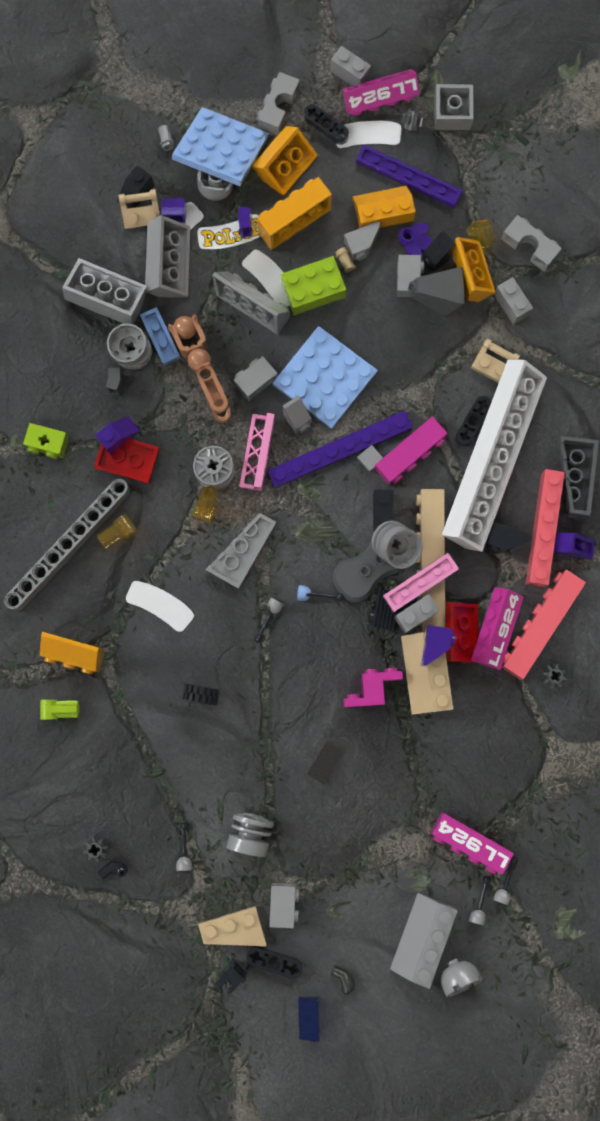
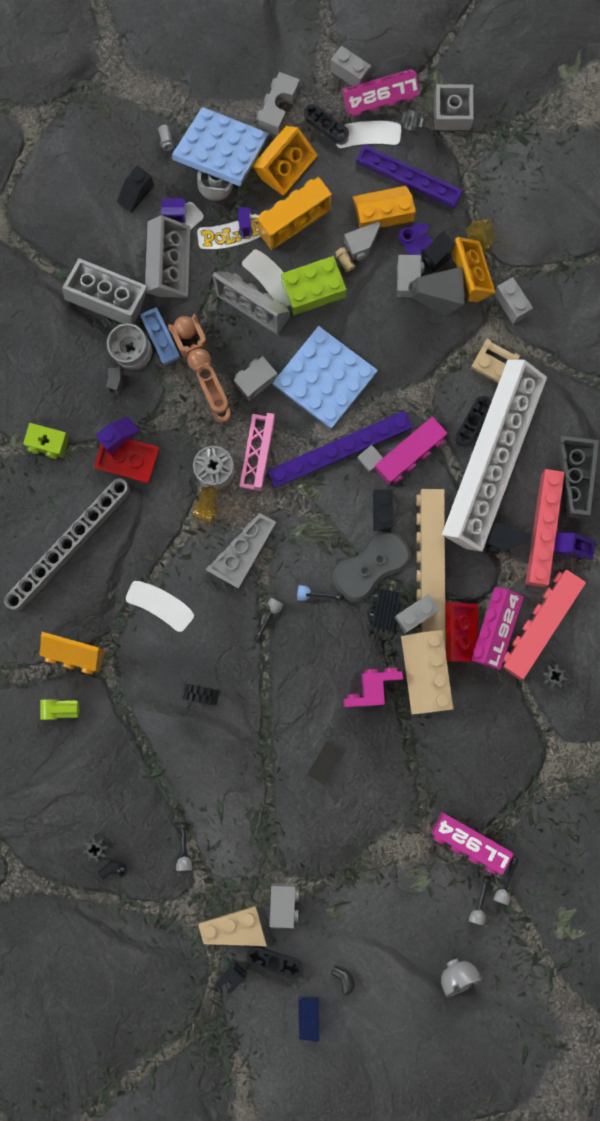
(121, 529): clear yellow piece -> none
(139, 215): tan plate -> none
(250, 833): light grey wheel -> none
(297, 415): light grey slope -> none
(397, 544): light grey wheel -> none
(420, 582): bright pink plate -> none
(423, 940): light grey slope -> none
(436, 643): dark purple slope -> none
(522, 232): light grey arch -> none

